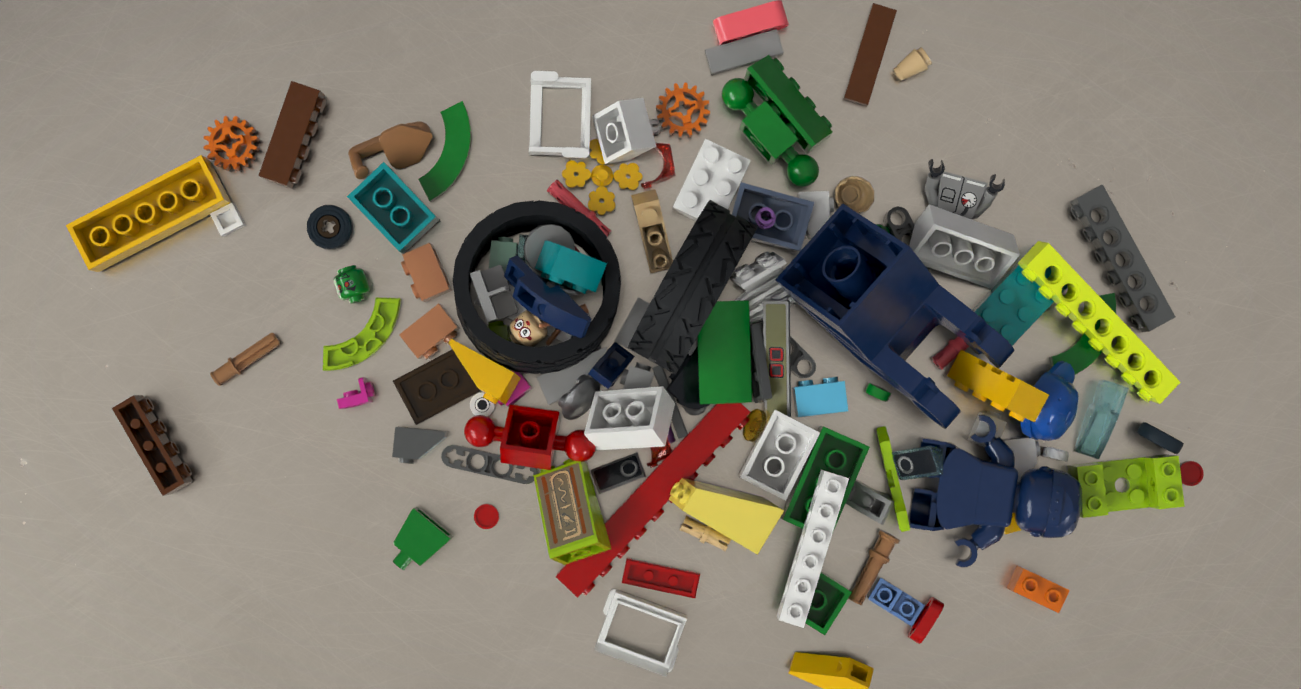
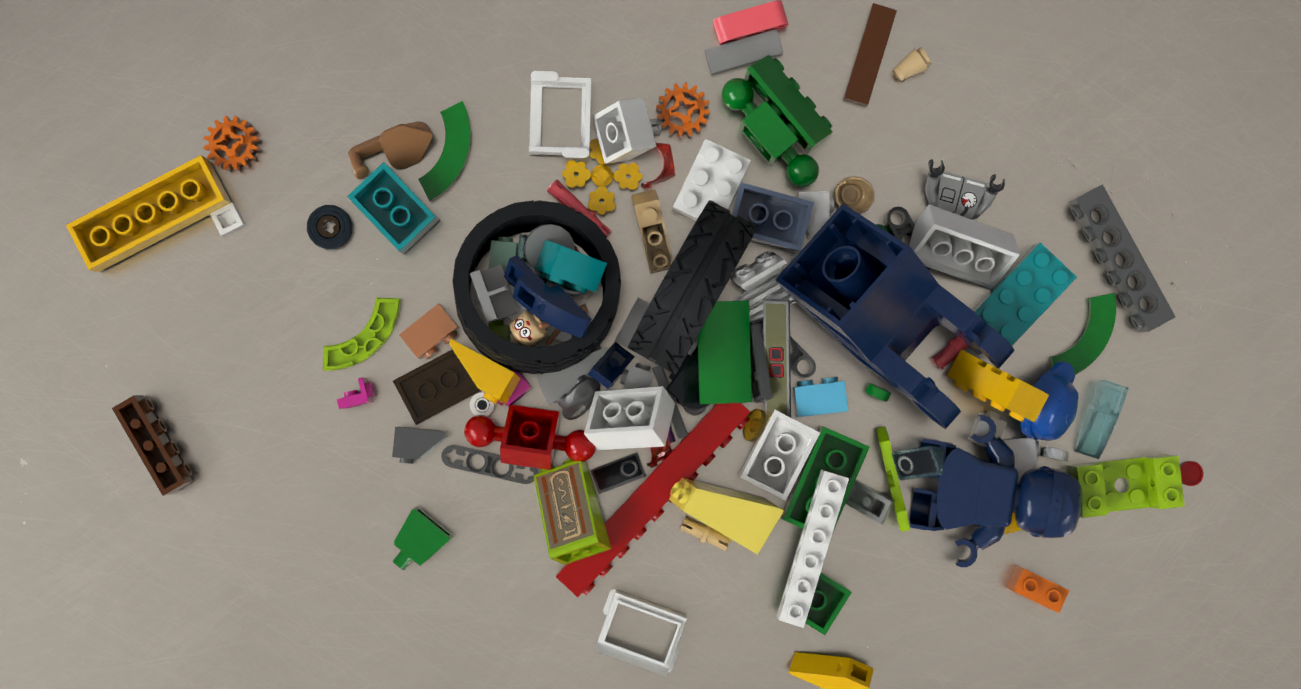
(244, 359): medium nougat axle -> none
(292, 135): reddish brown brick -> none
(351, 284): green head -> none
(426, 273): nougat brick -> none
(486, 516): red piece -> none
(661, 578): red tile -> none
(765, 212): medium lavender pin -> none
(878, 556): medium nougat pin -> none
(896, 602): medium blue slope -> none
(926, 620): red beam -> none
(1160, 380): neon yellow brick -> none
(1160, 438): black bush -> none

